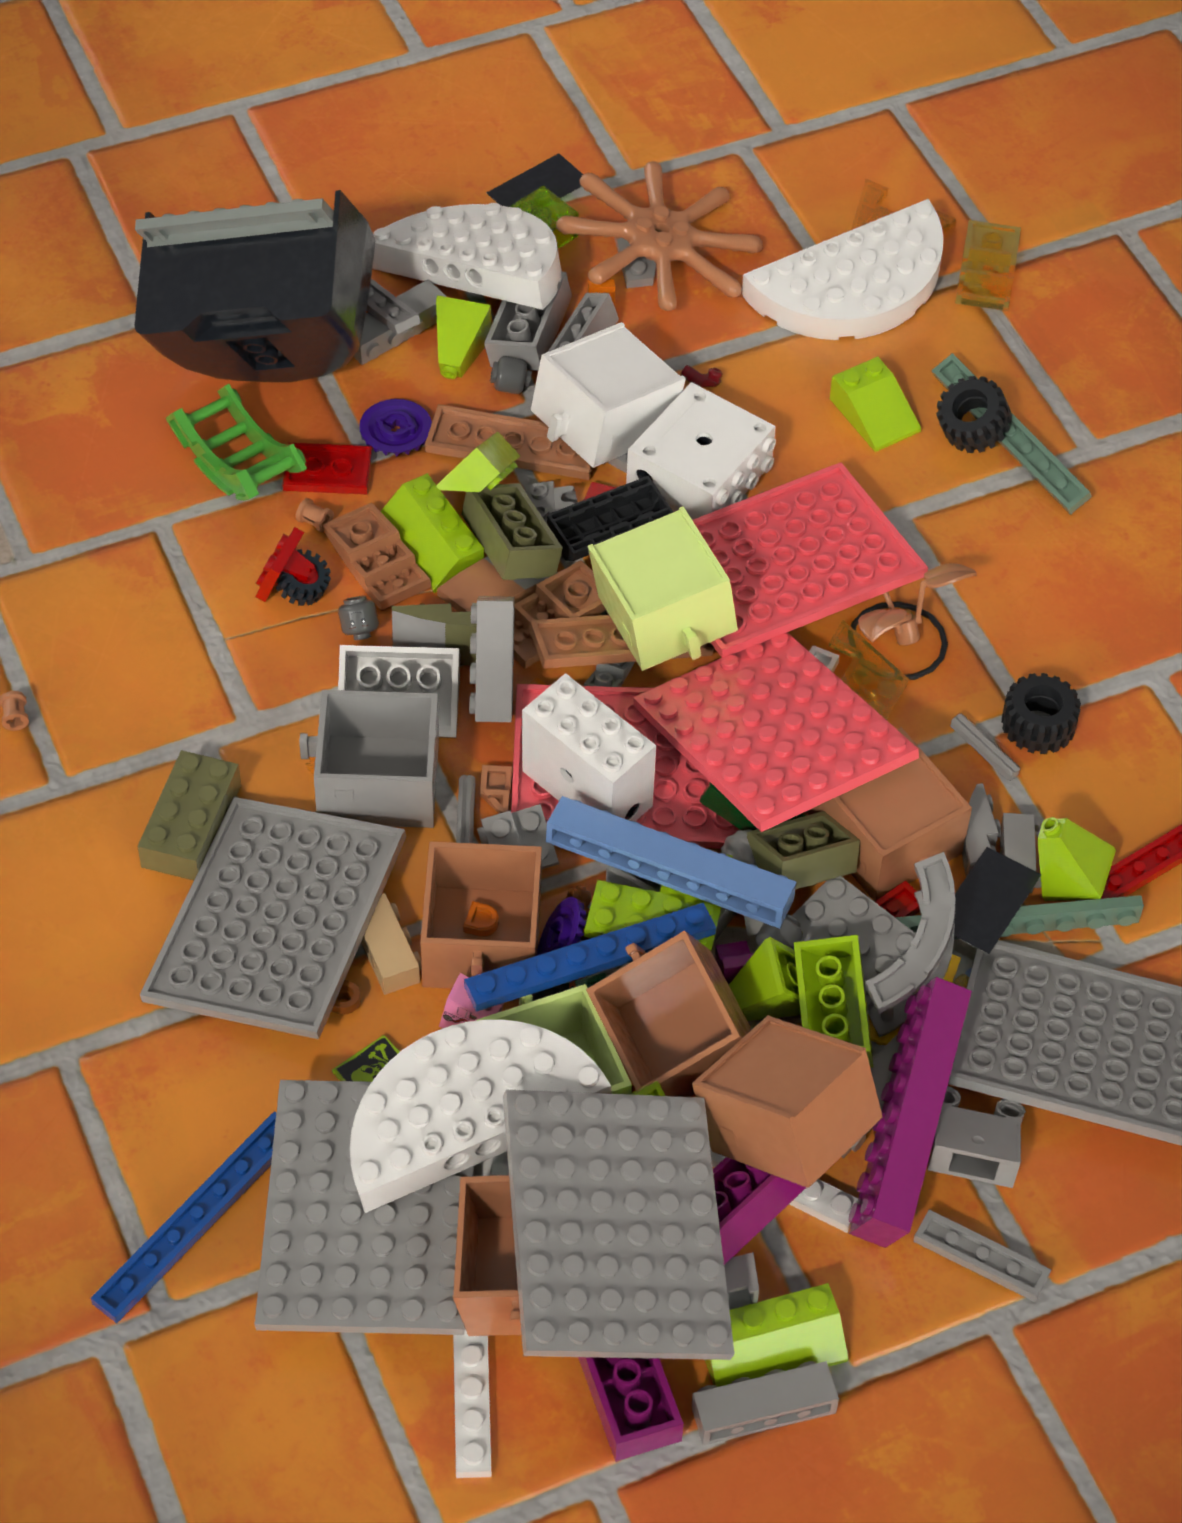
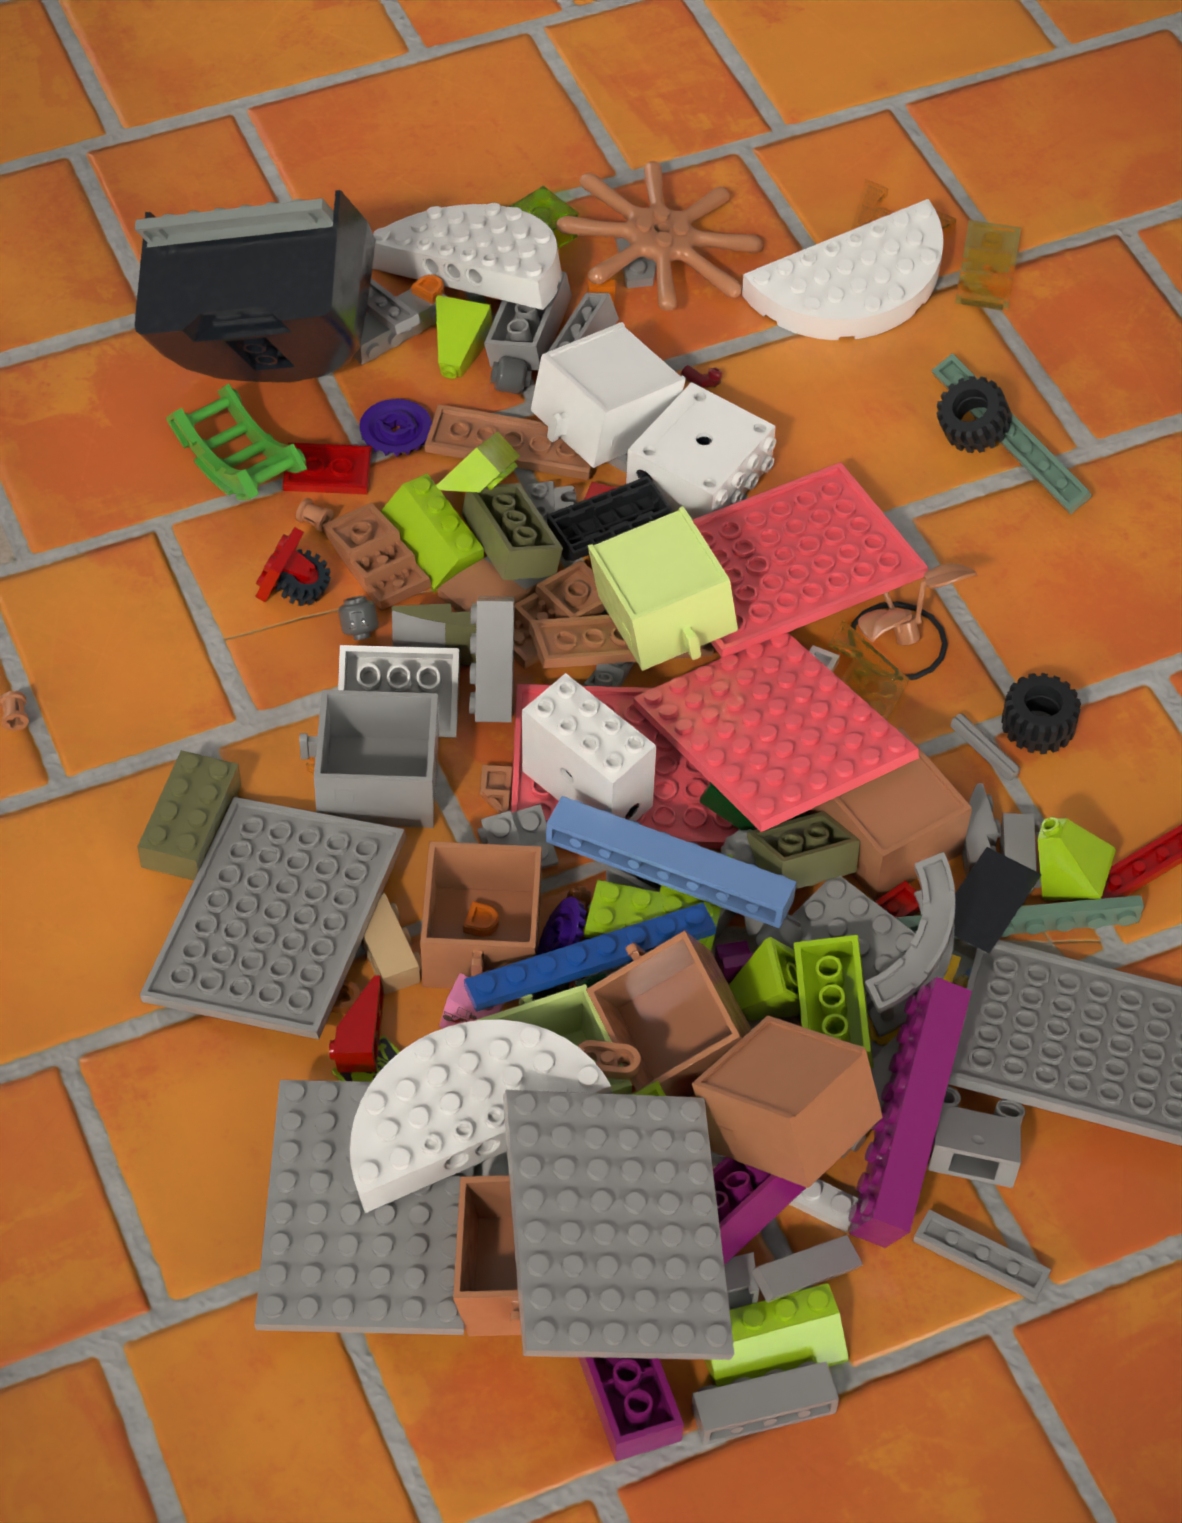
(187, 1224): blue plate -> none
(359, 1031): none -> red slope
(428, 288): none -> orange tile
(465, 812): light grey axle -> none
(472, 1406): white plate -> none
(554, 173): black sticker -> none
(610, 1055): none -> nougat plate
(806, 1268): none -> light grey tile
(874, 404): lime slope -> none

